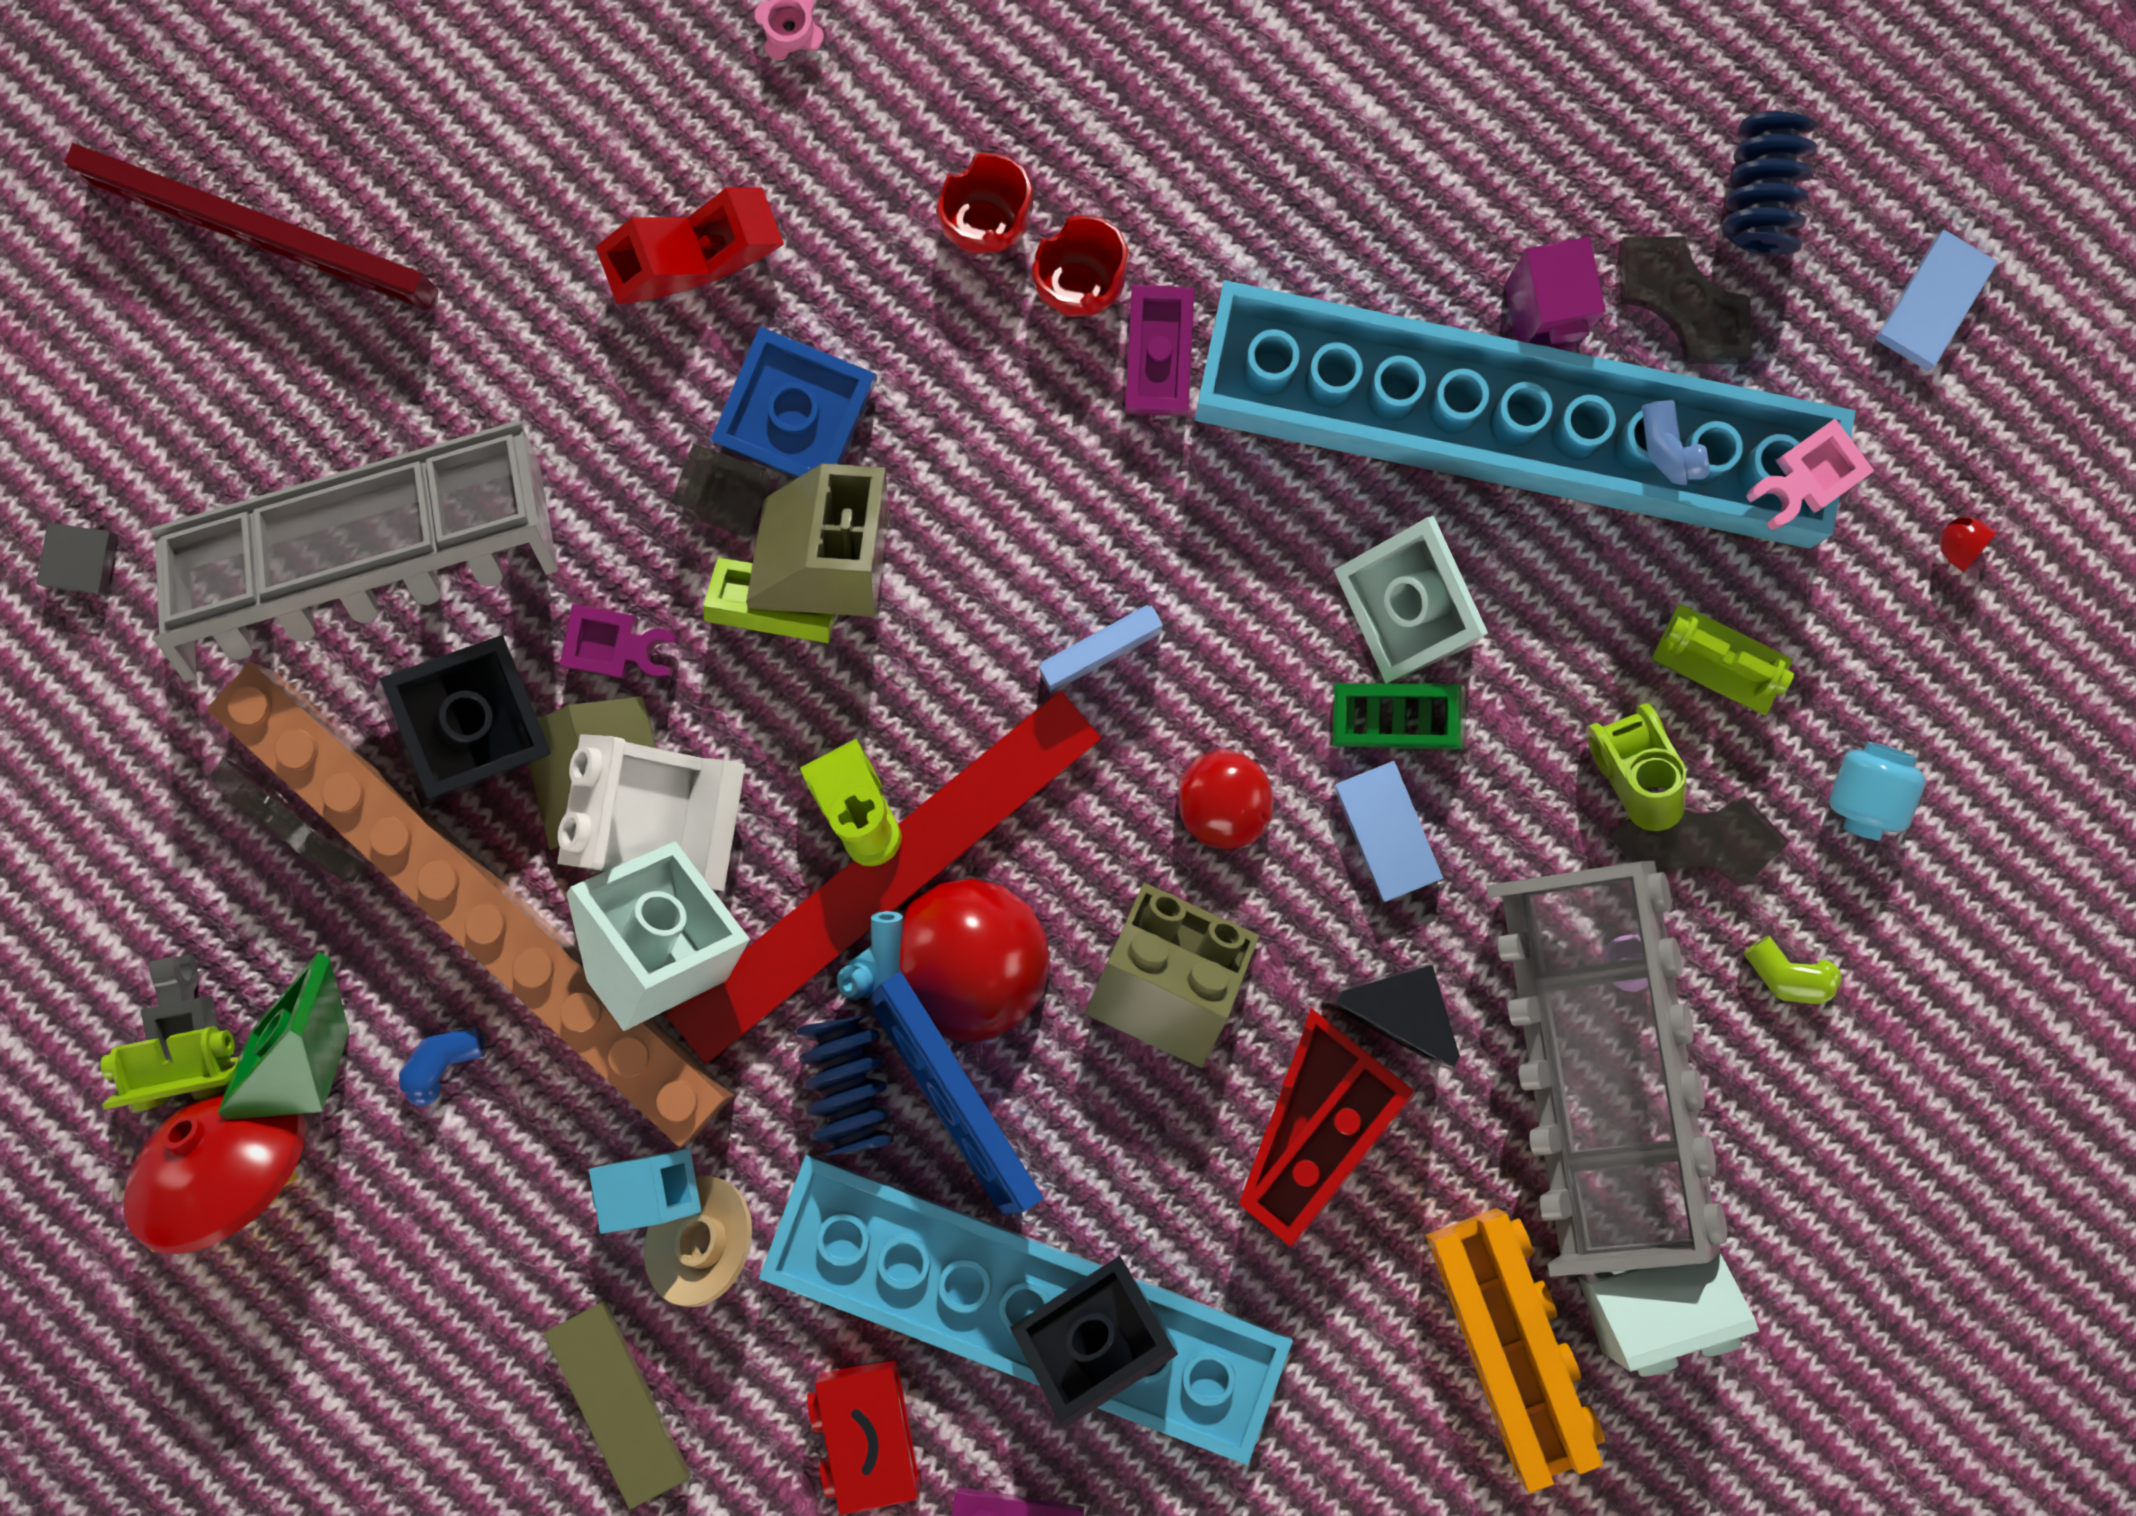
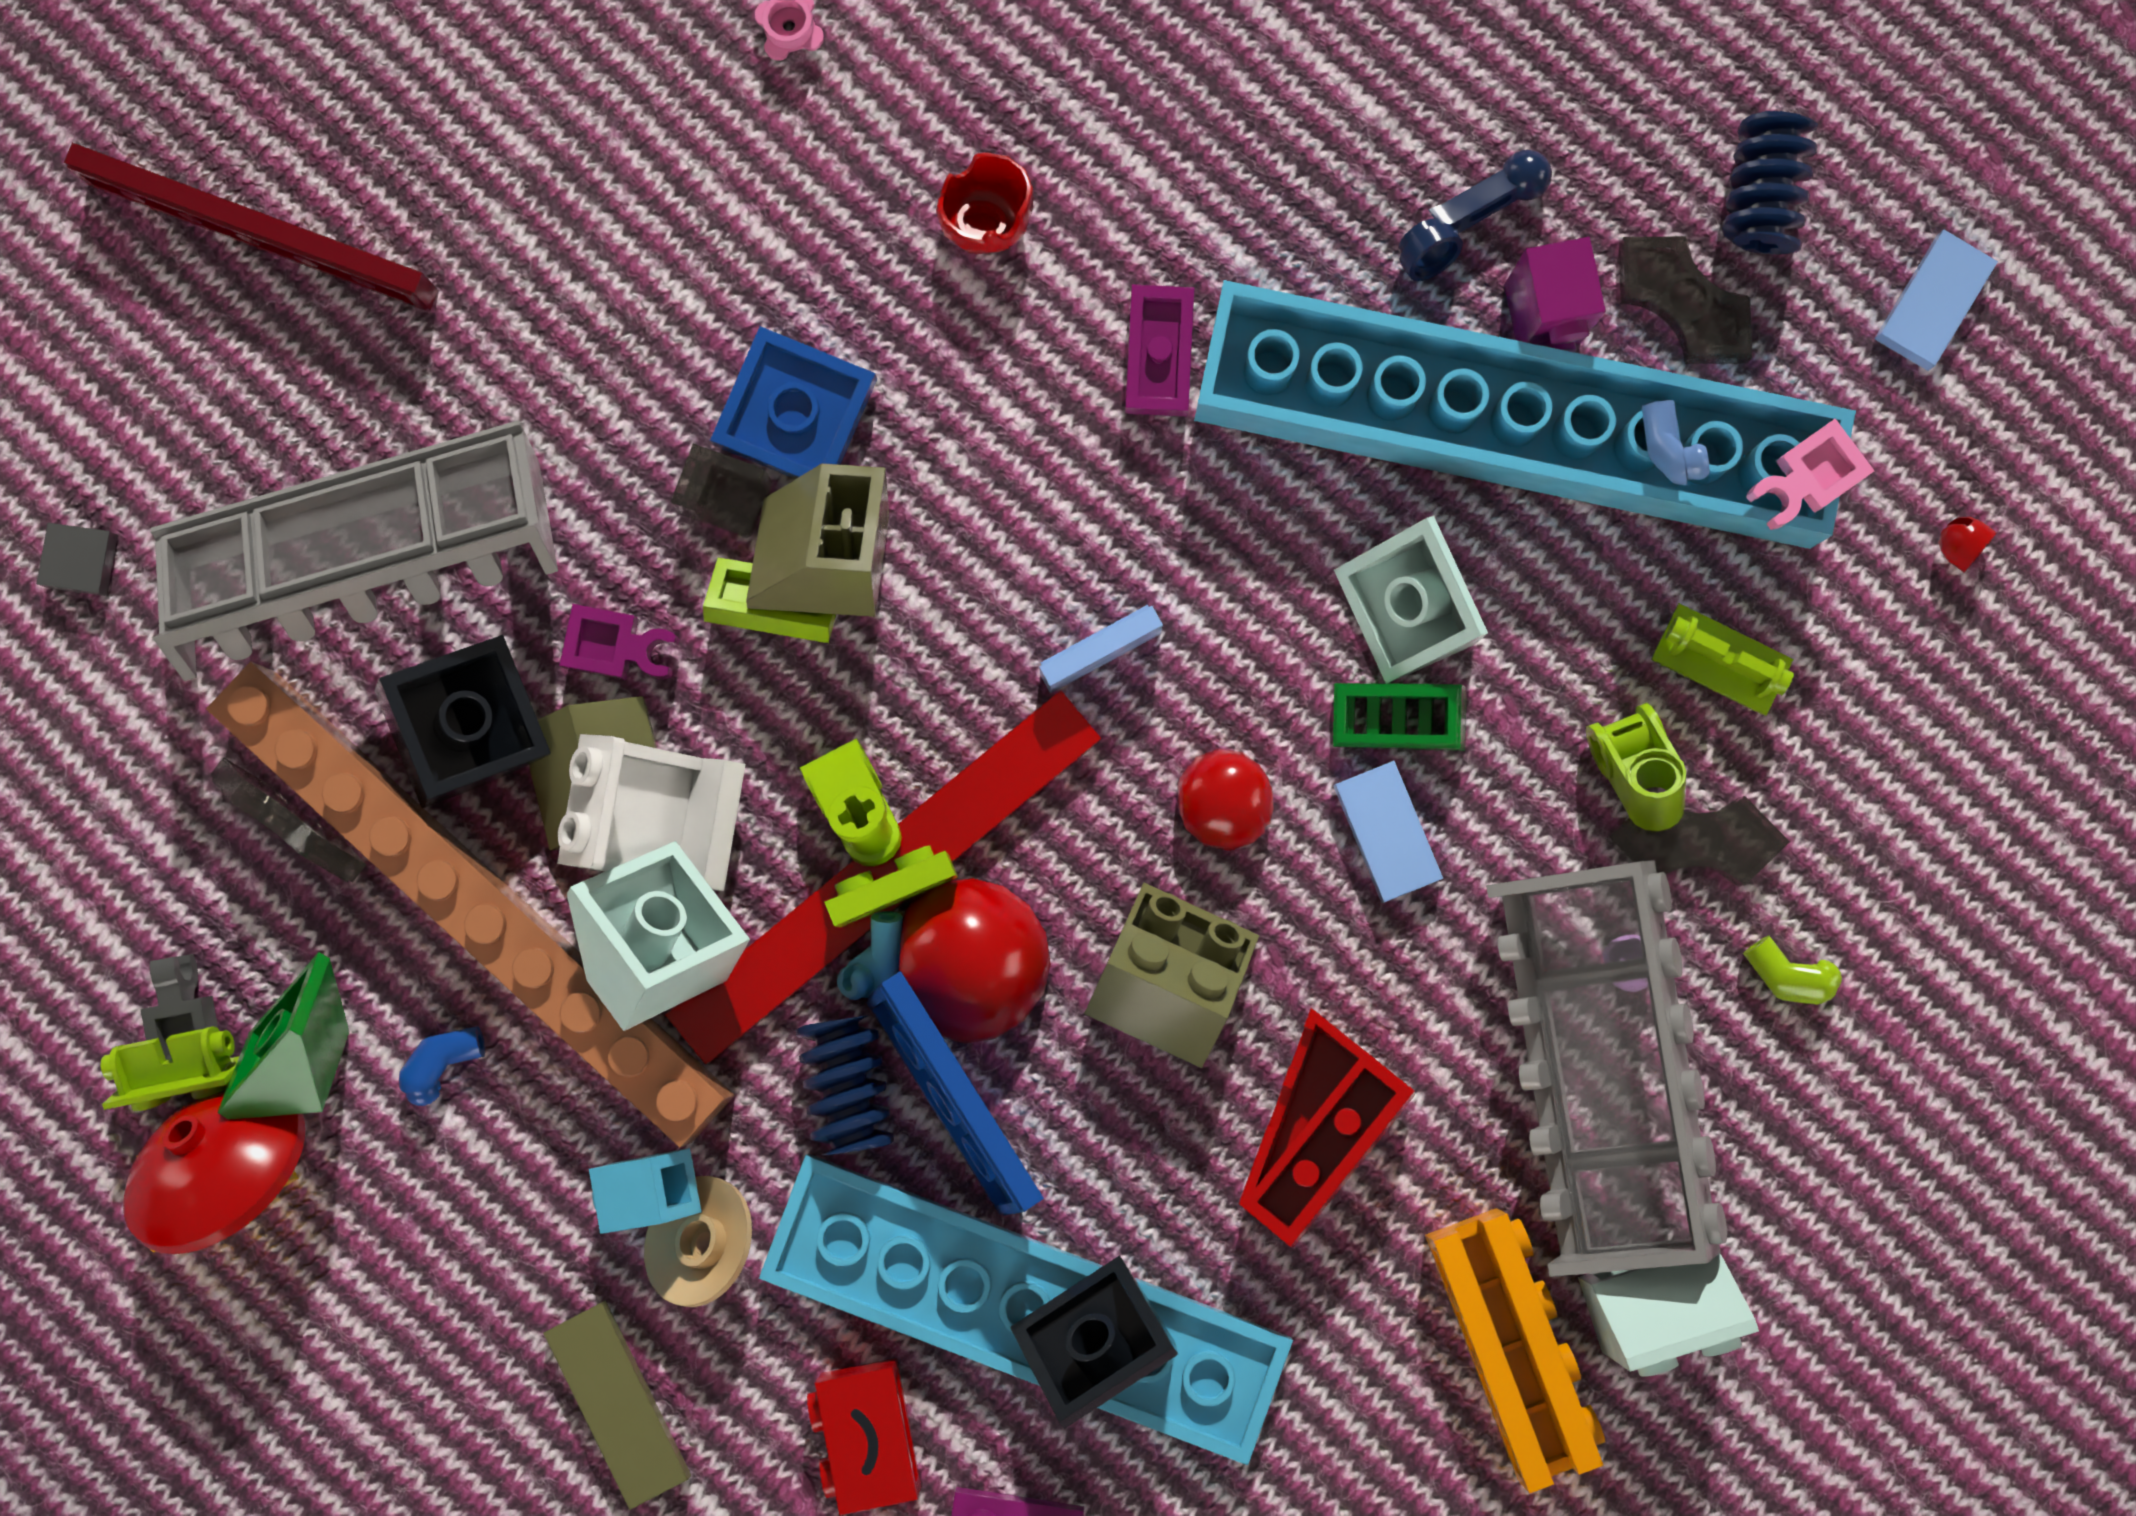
(676, 254): red brick -> none
(864, 896): none -> lime plate
(1081, 267): red hair -> none
(1404, 1009): black slope -> none
(1436, 241): none -> dark blue piece
(1877, 790): medium azure head -> none

